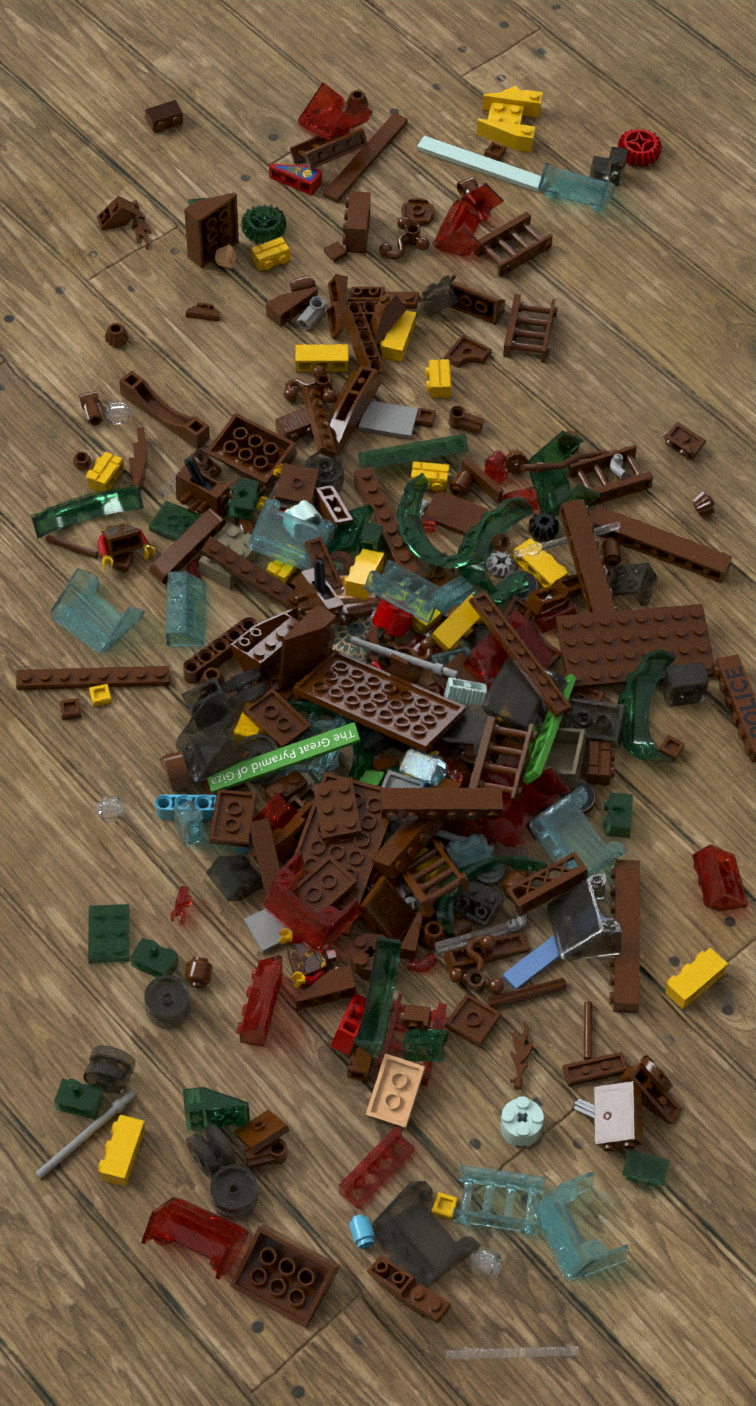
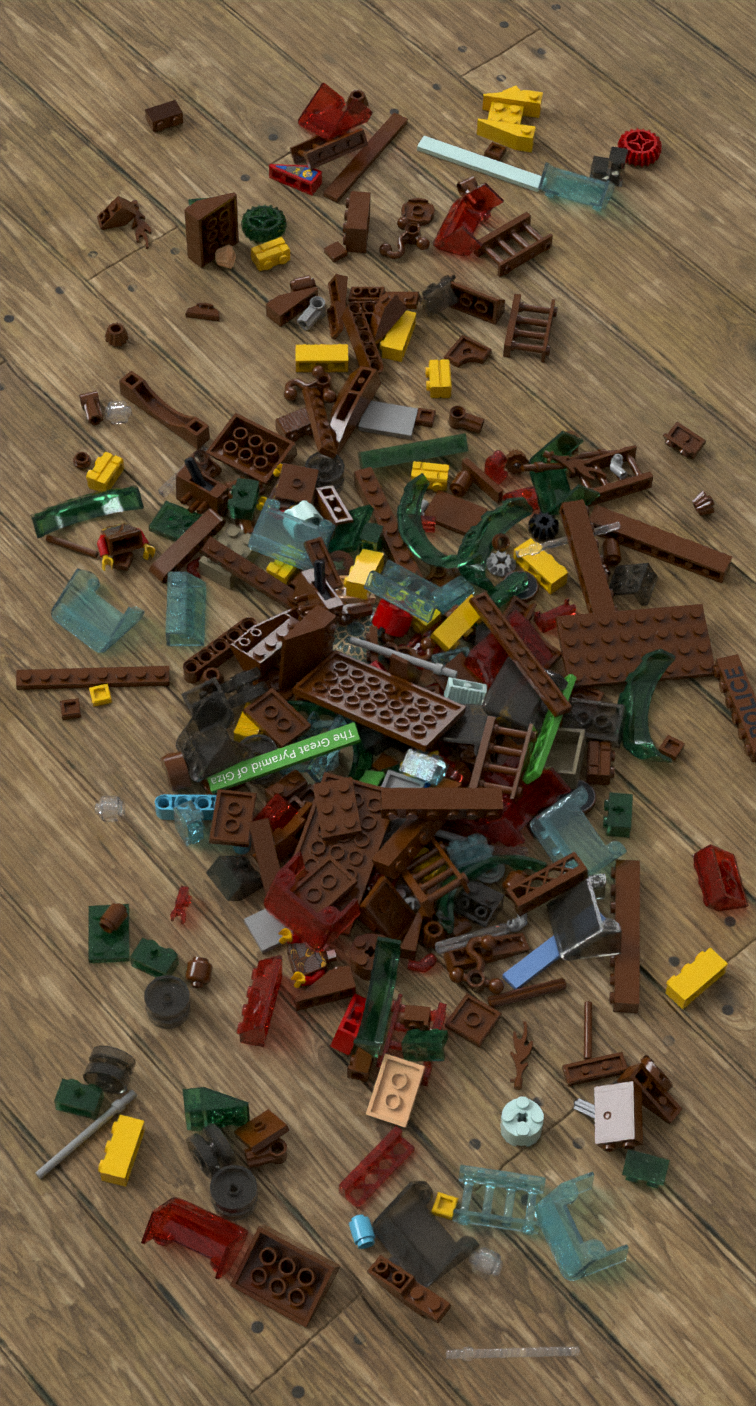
(113, 917): none -> reddish brown brick
(138, 463): reddish brown slope -> none
(548, 597): reddish brown slope -> none
(577, 464): none -> reddish brown piece
(685, 684): clear smoke brick -> none

